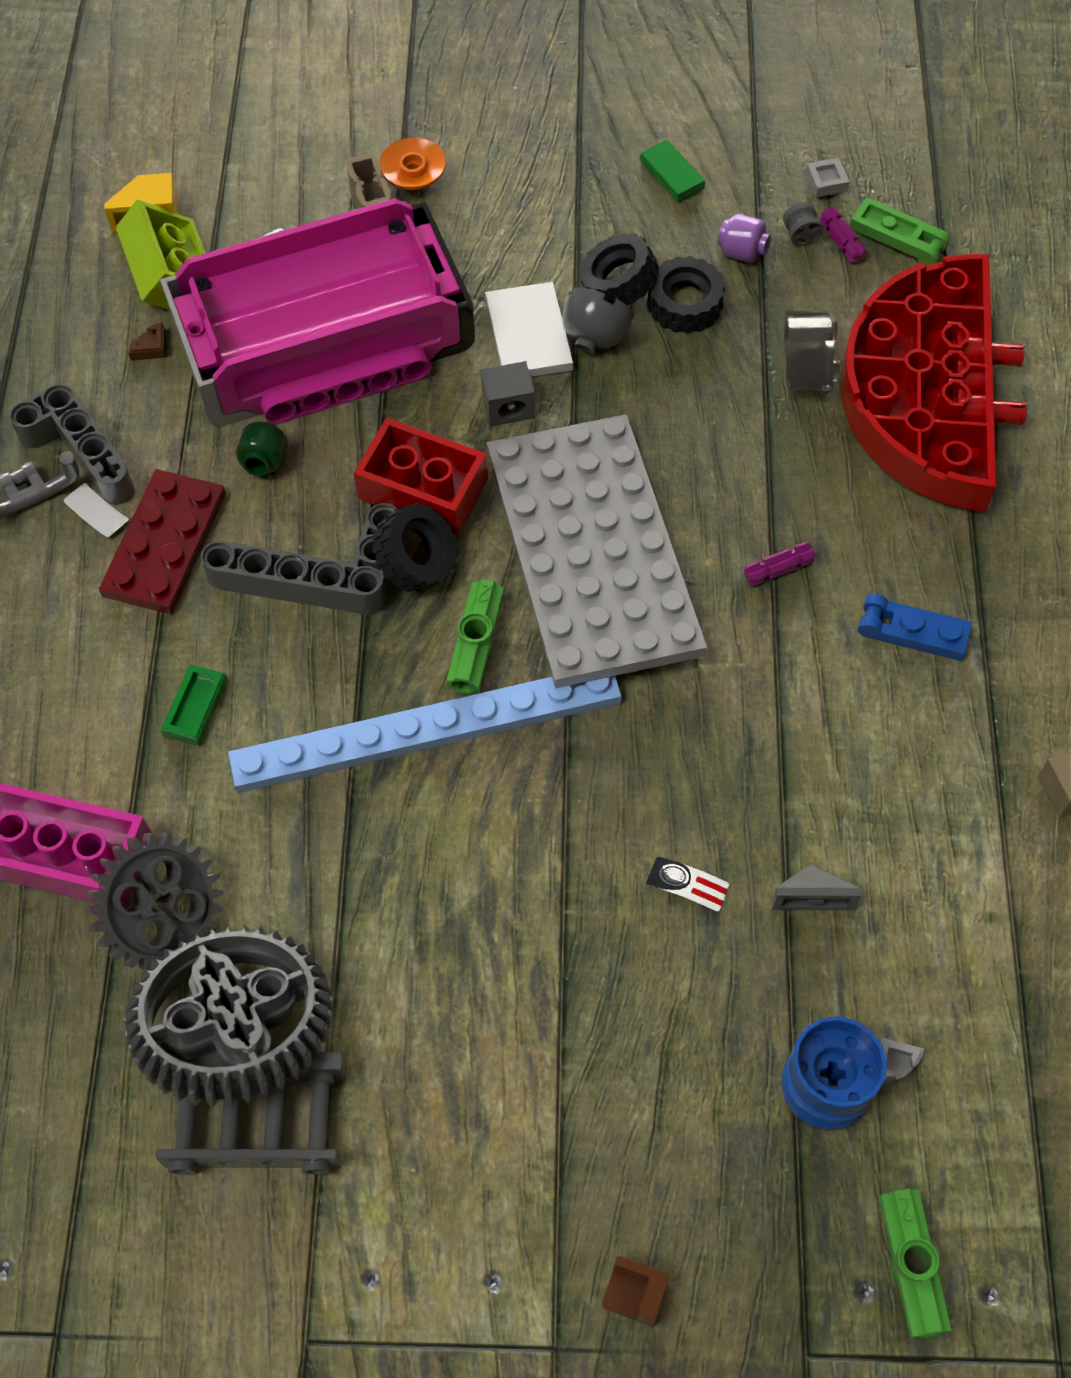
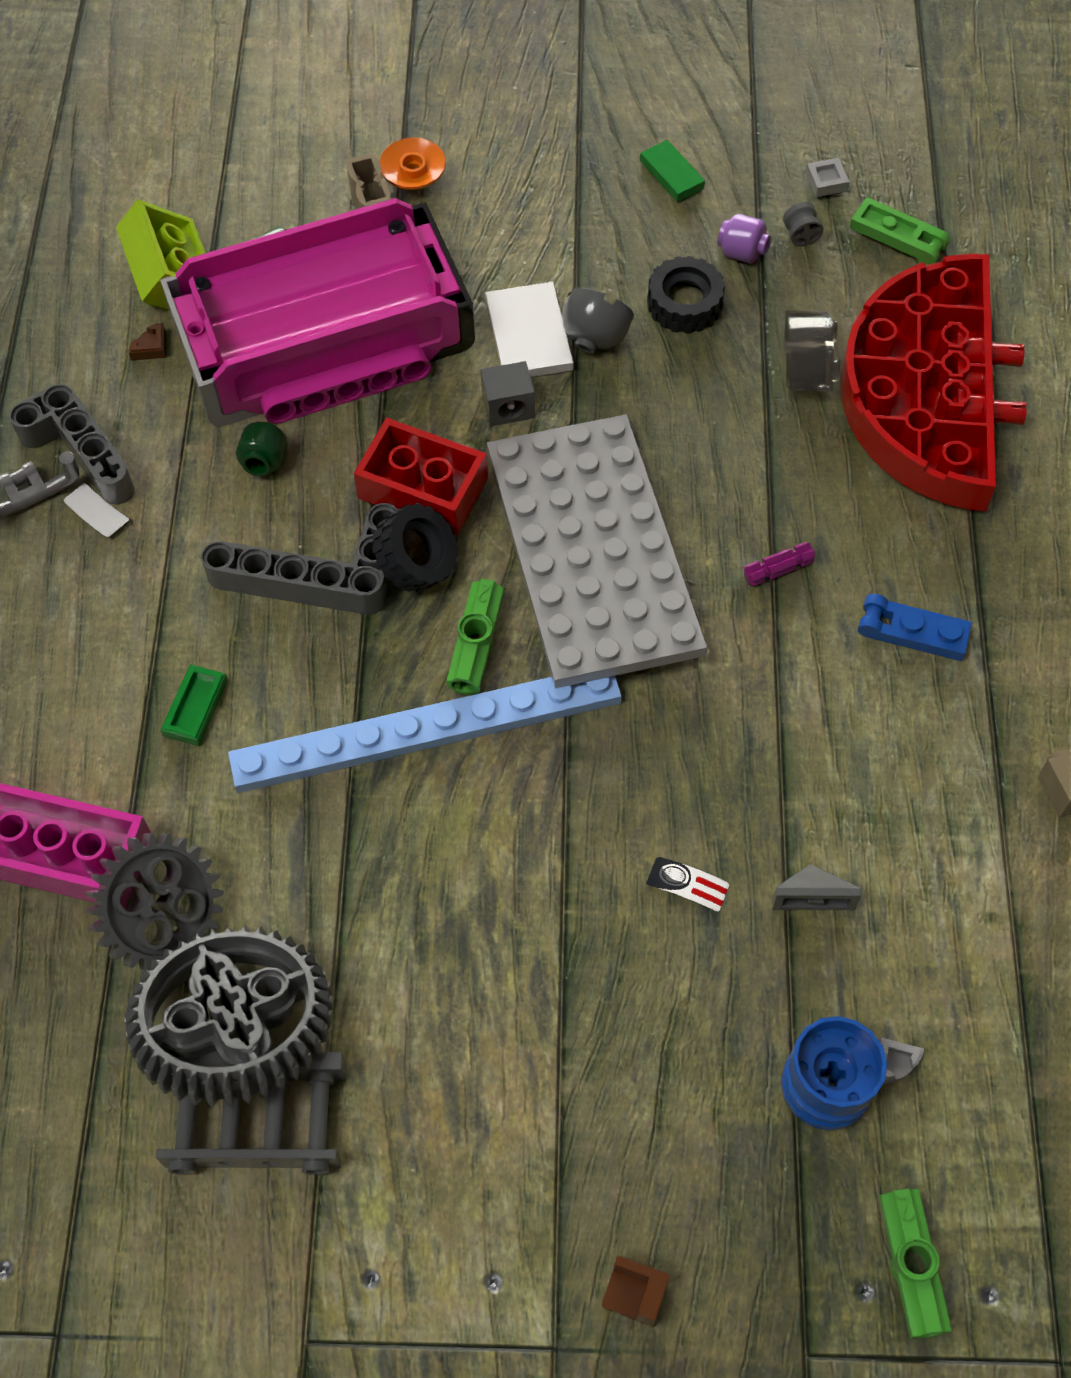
(151, 188): yellow slope -> none
(162, 541): dark red plate -> none
(612, 254): black tyre -> none
(843, 235): magenta axle -> none

